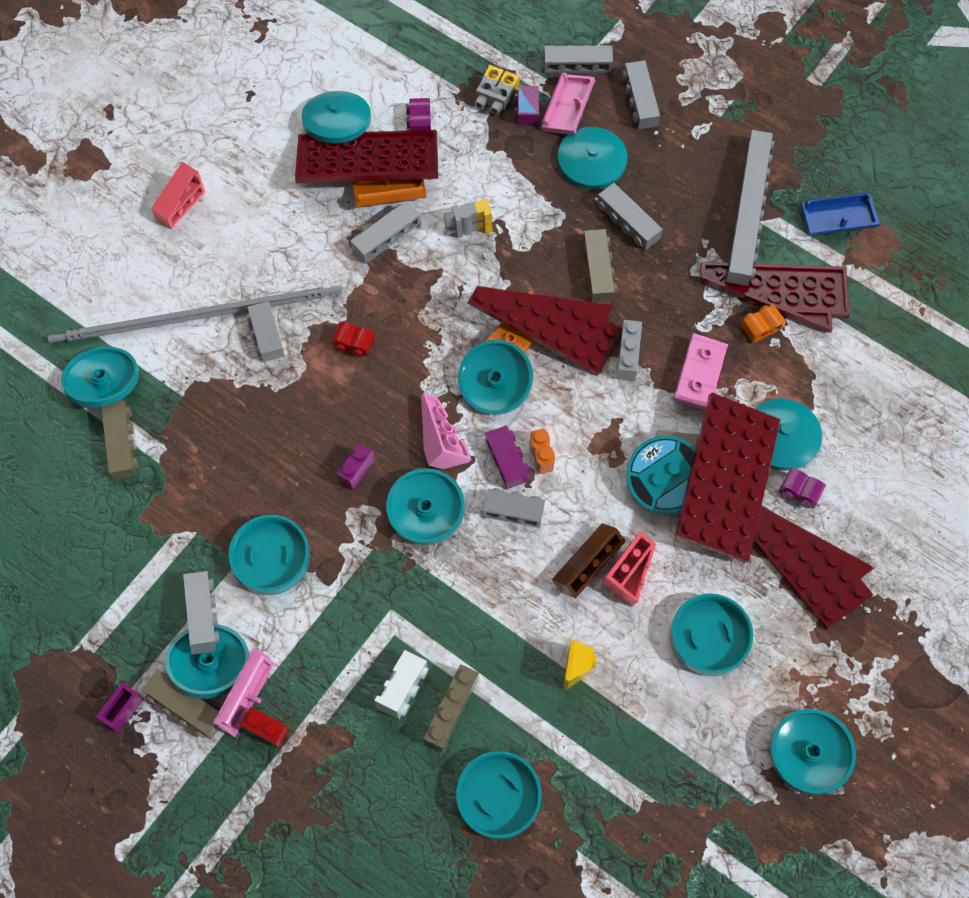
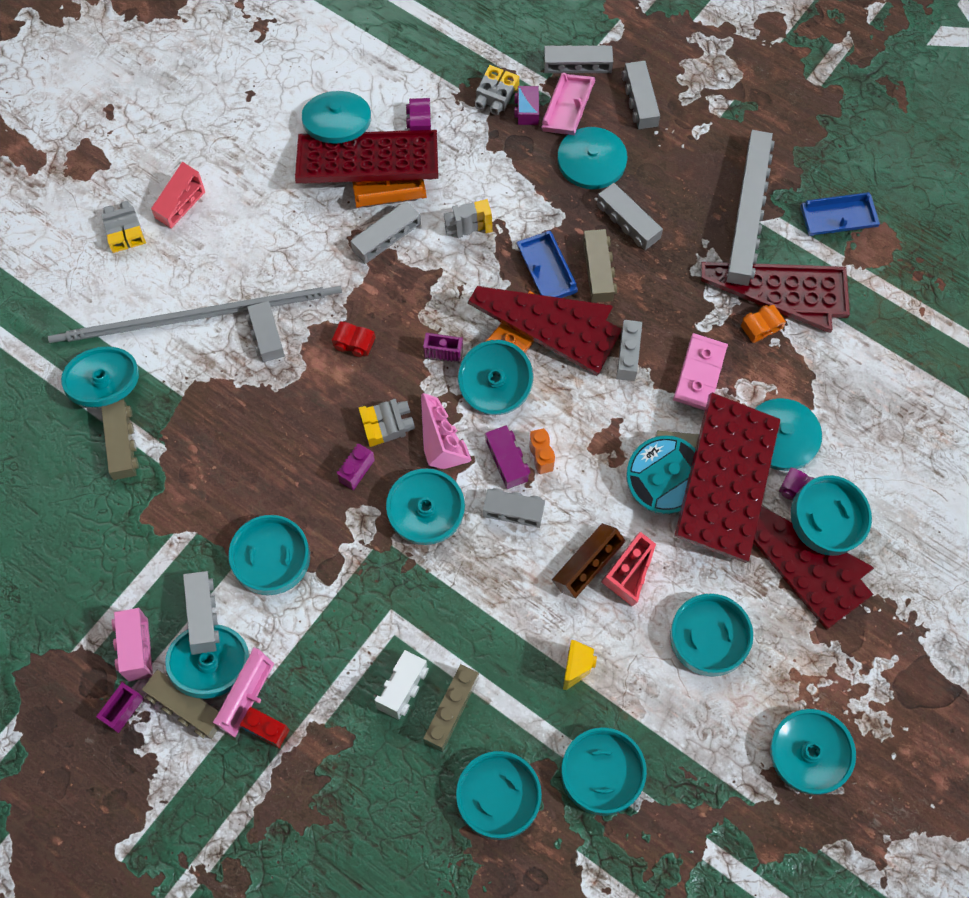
(119, 221): none -> hips
(132, 644): none -> bright pink brick
(384, 421): none -> light grey hips
(443, 347): none -> magenta brick
(547, 265): none -> blue container
(603, 771): none -> teal brick
(831, 515): none -> teal piece

